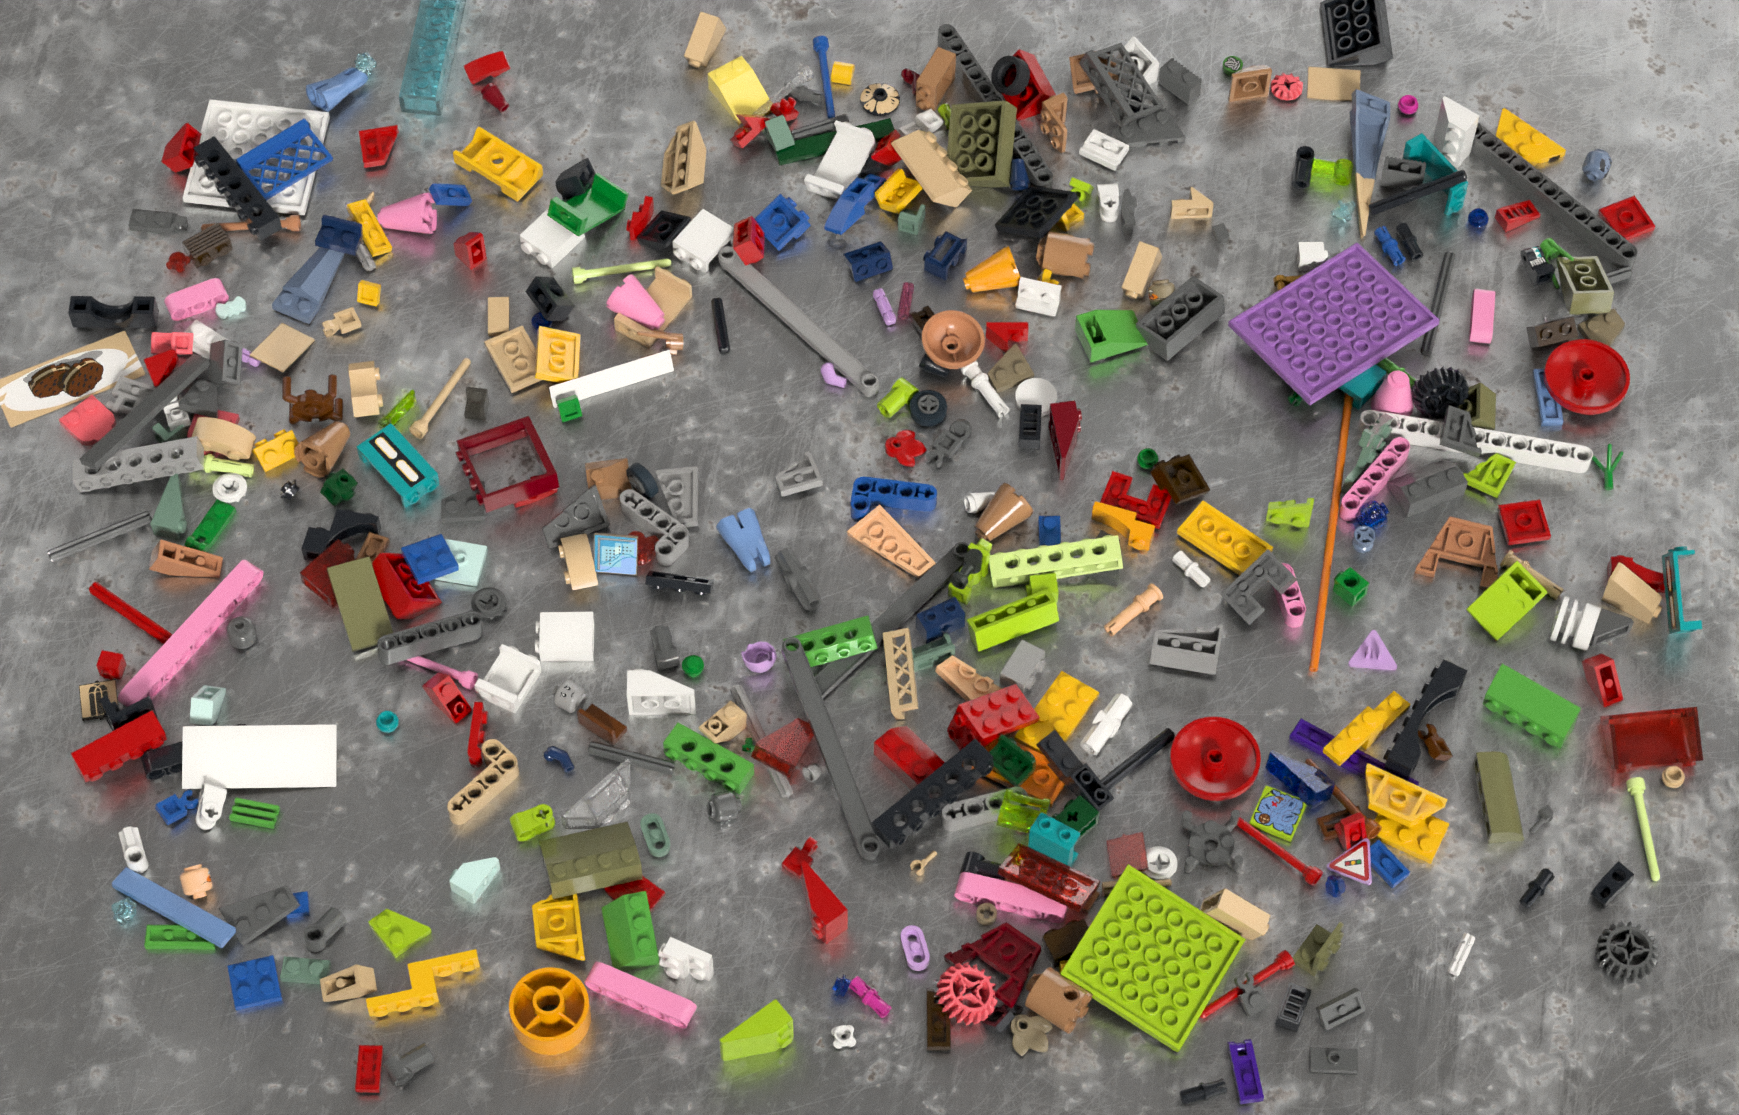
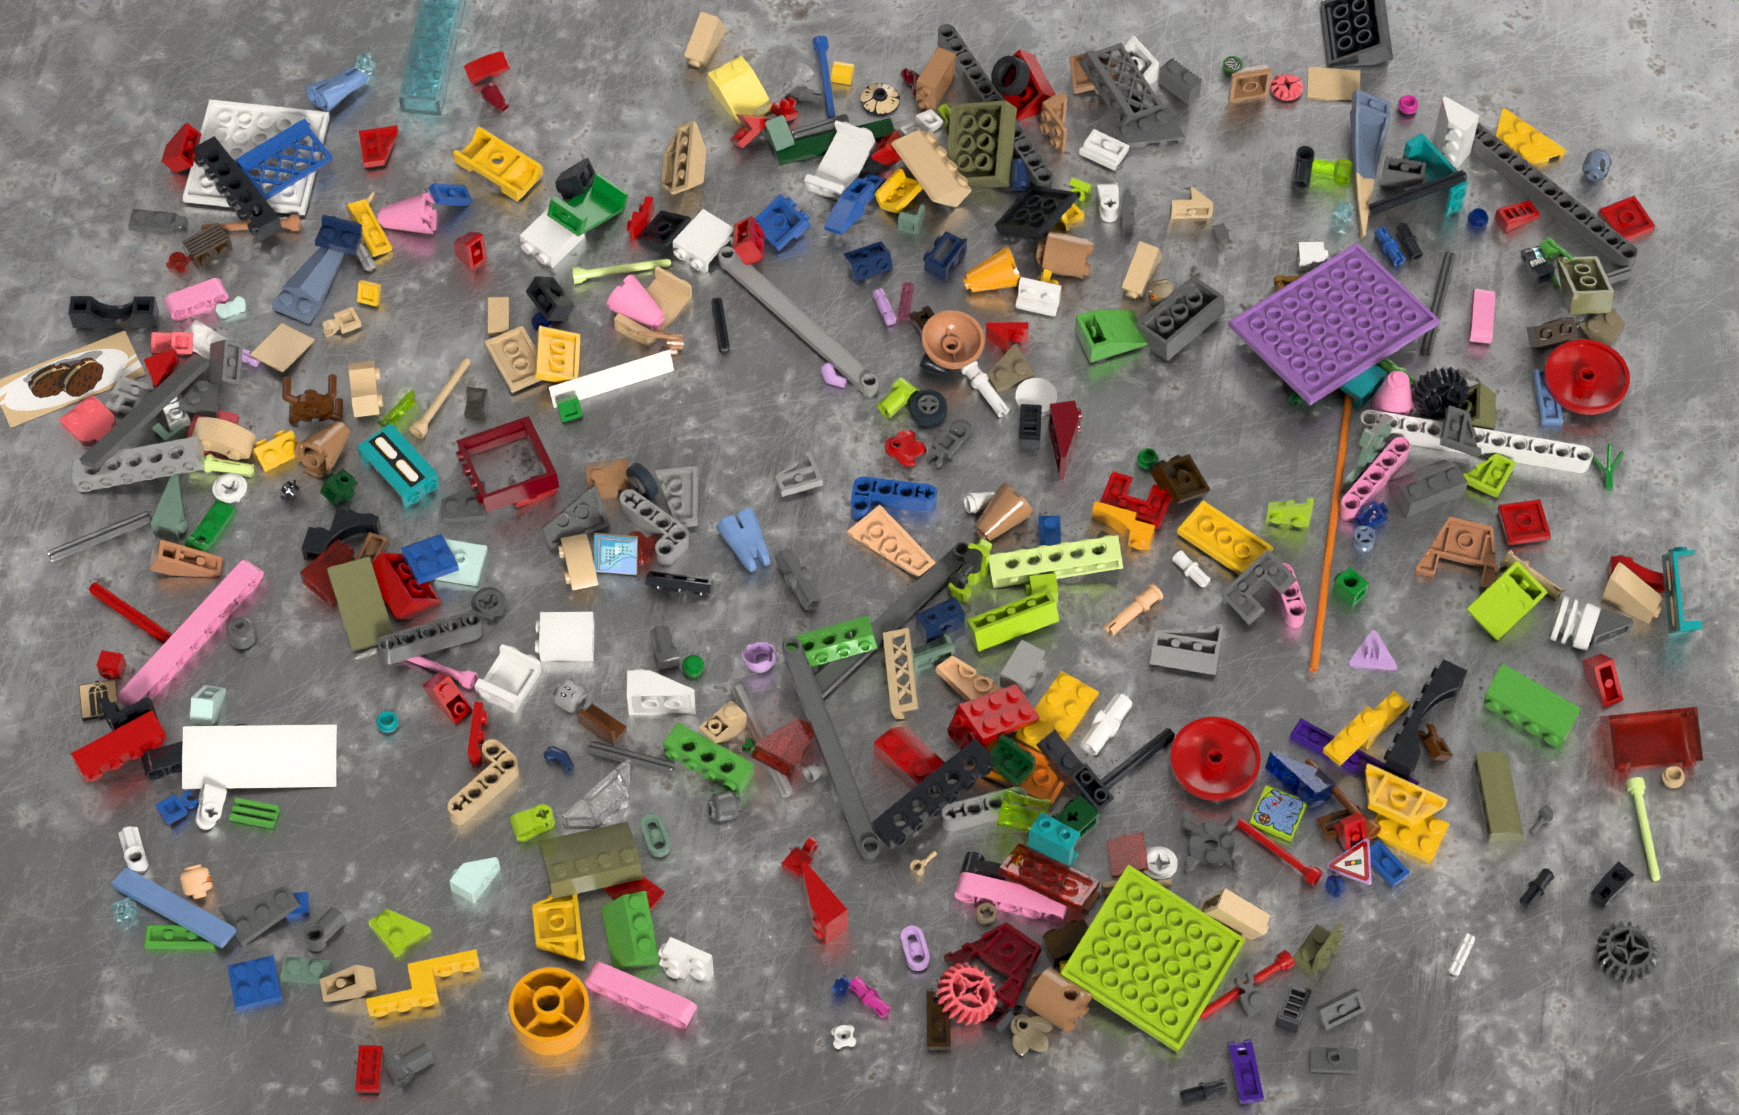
(759, 1034): lime slope -> none

